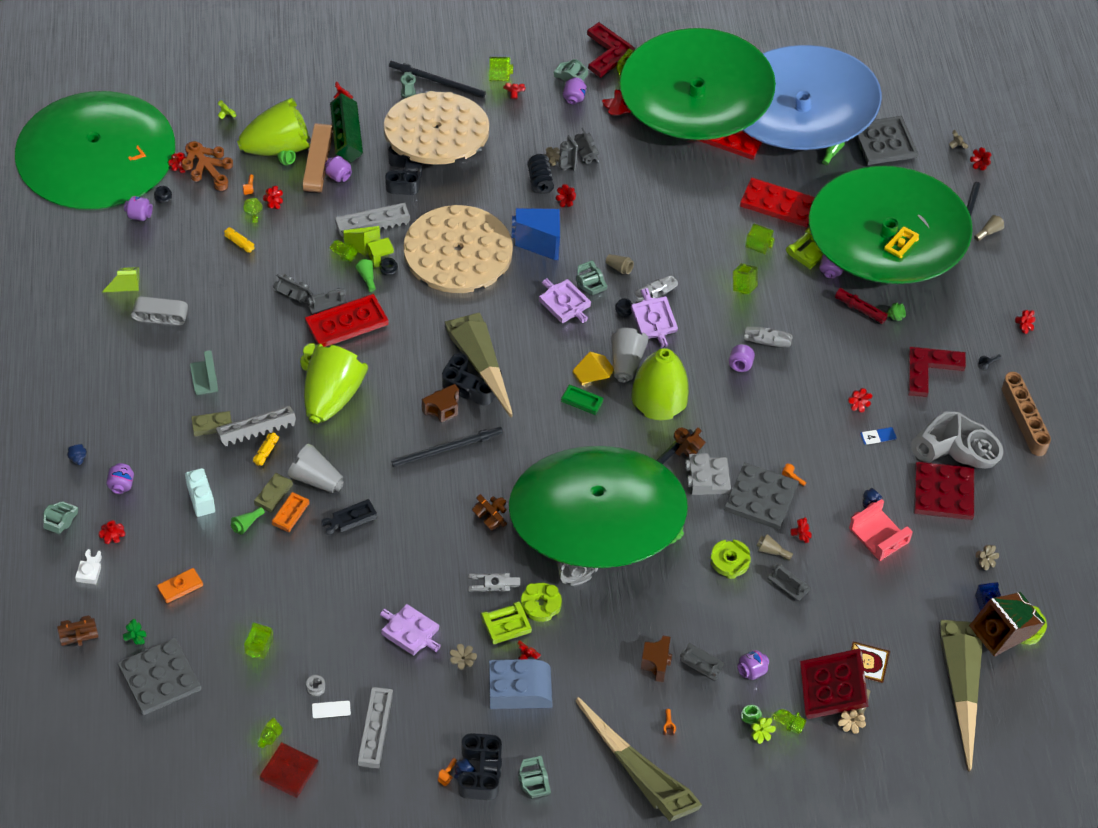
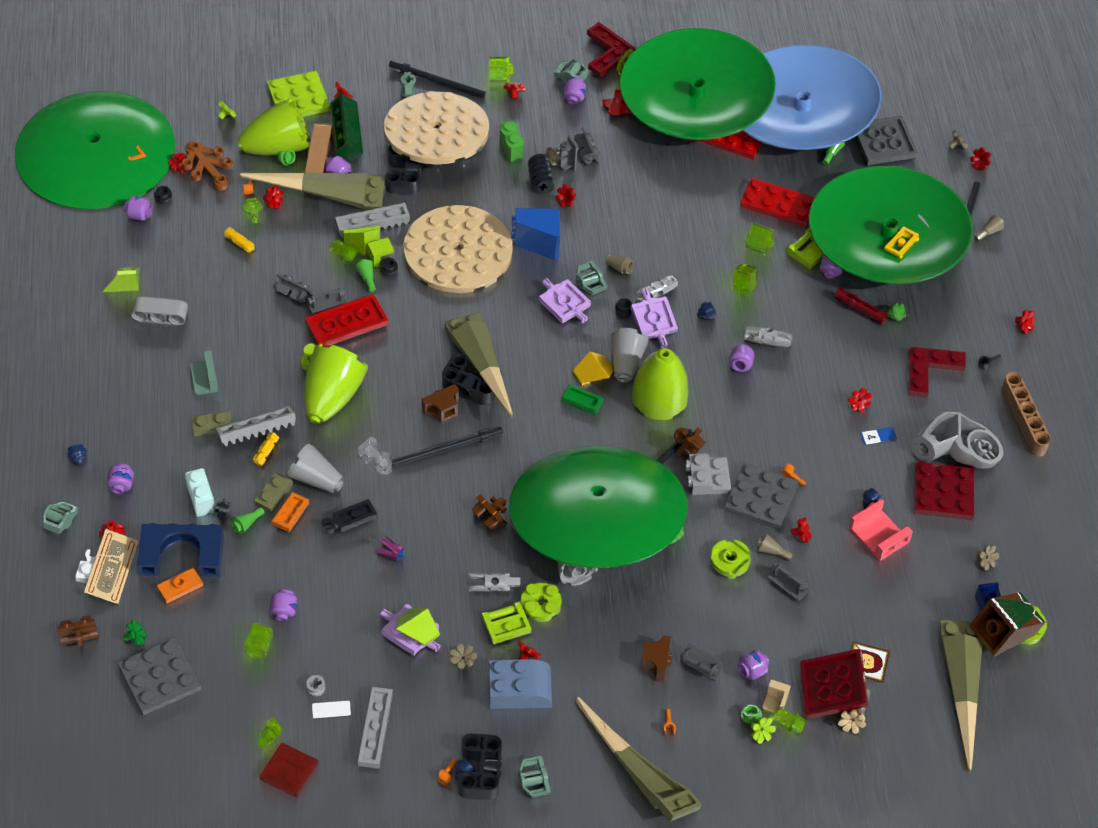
(111, 566): none -> sticker
(158, 537): none -> dark blue arch
(222, 508): none -> black plate
(283, 604): none -> medium lavender head
(304, 89): none -> lime plate
(349, 188): none -> olive plate
(375, 457): none -> clear leg
(395, 551): none -> flat silver piece
(418, 625): none -> lime slope
(511, 141): none -> bright green brick
(706, 310): none -> dark blue plate
(776, 696): none -> tan panel

